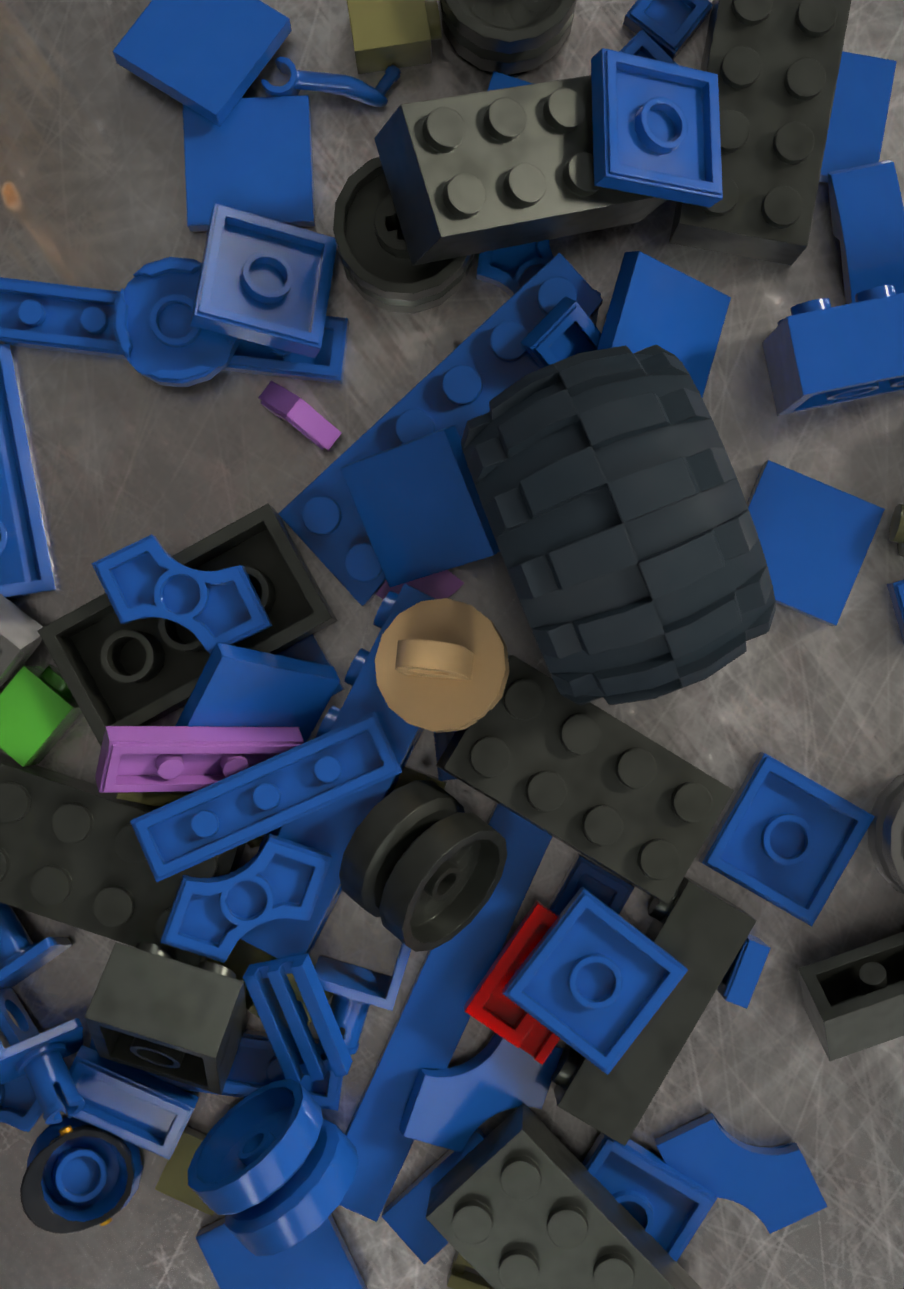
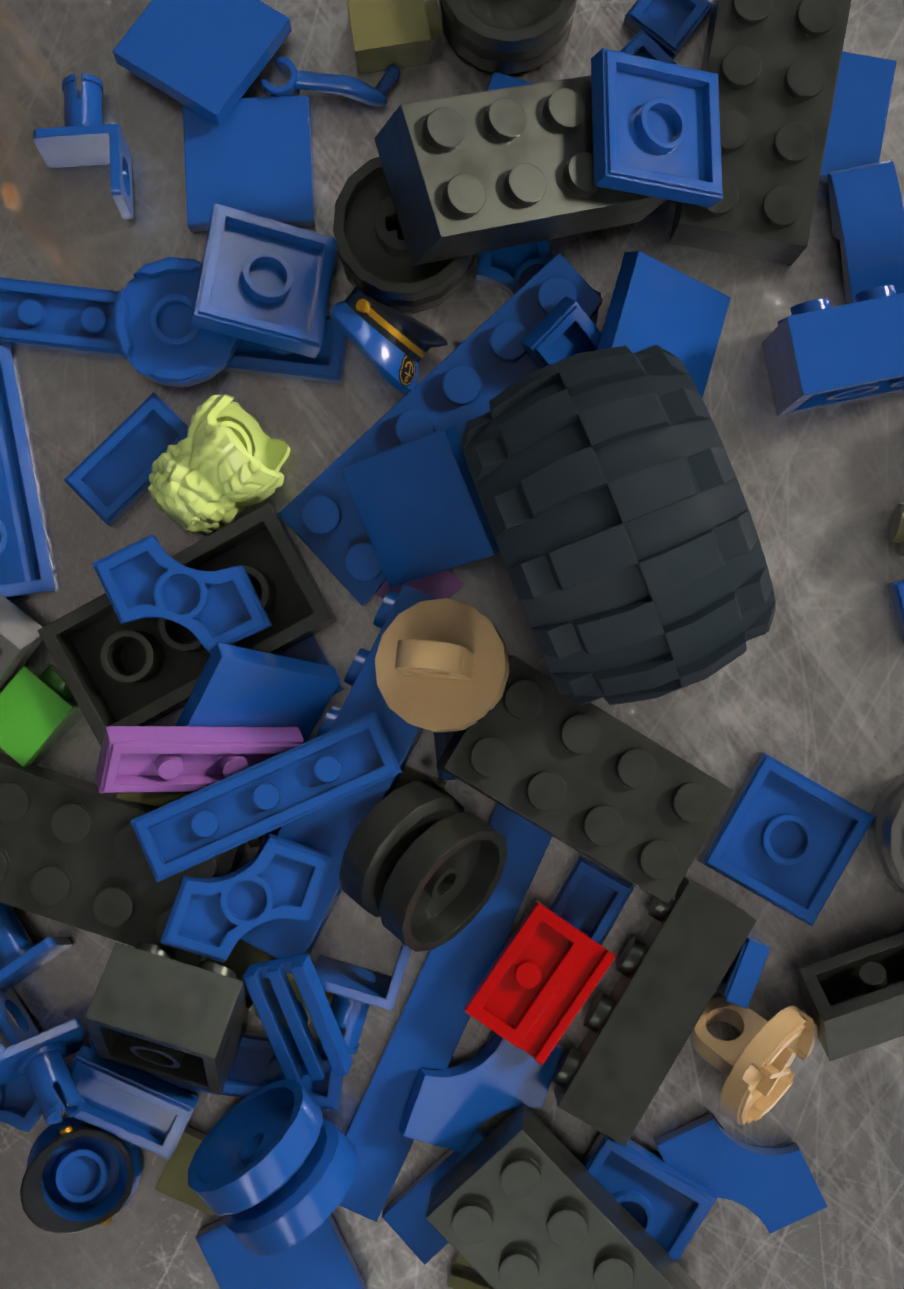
(88, 140): none -> blue bracket
(120, 467): none -> blue tile
(217, 468): none -> yellowish green hair
(300, 415): medium lavender tile -> none
(386, 337): none -> piece
(594, 980): blue tile -> none
(757, 1059): none -> tan tile
(811, 539): blue tile -> none

